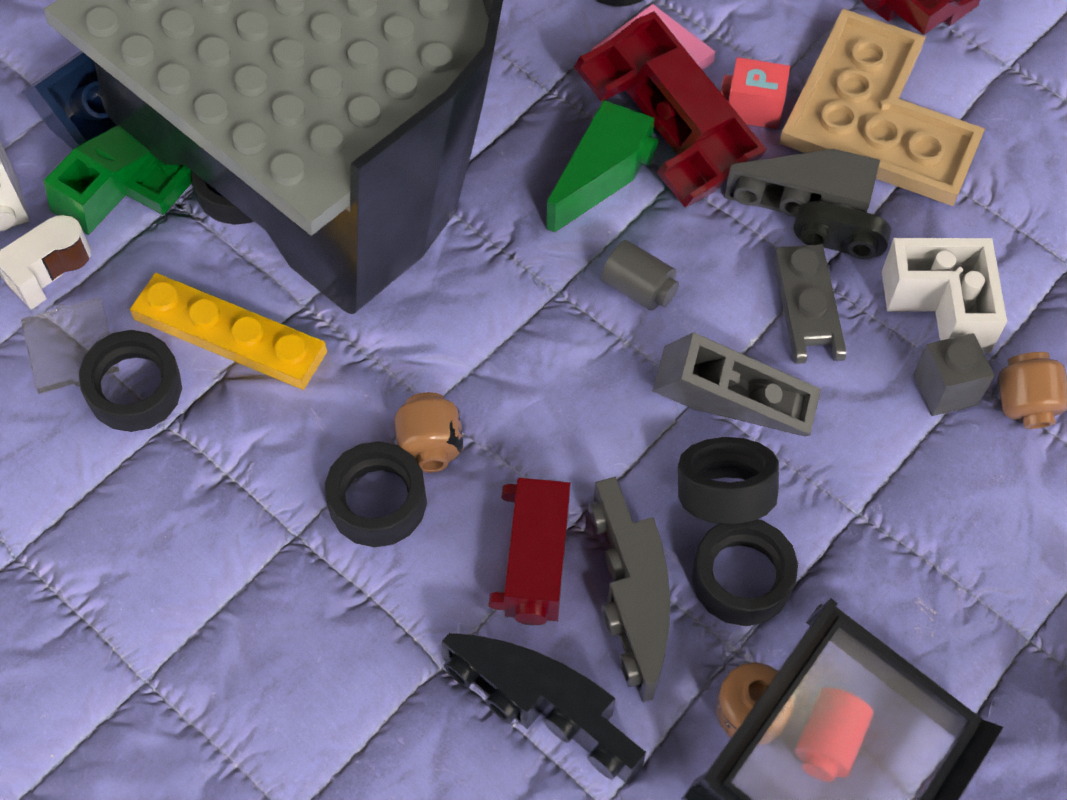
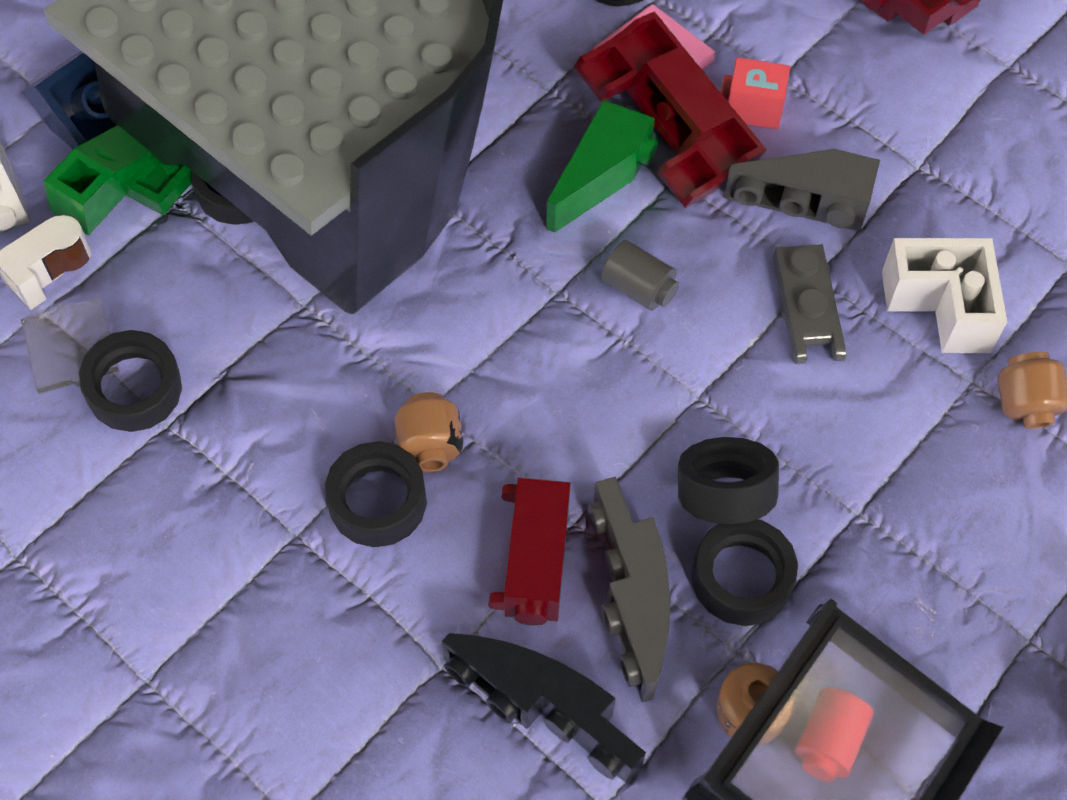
(229, 331): yellow plate -> none
(734, 386): dark grey slope -> none
(842, 229): pearl dark grey plate -> none
(858, 109): tan plate -> none
(953, 374): dark grey brick -> none

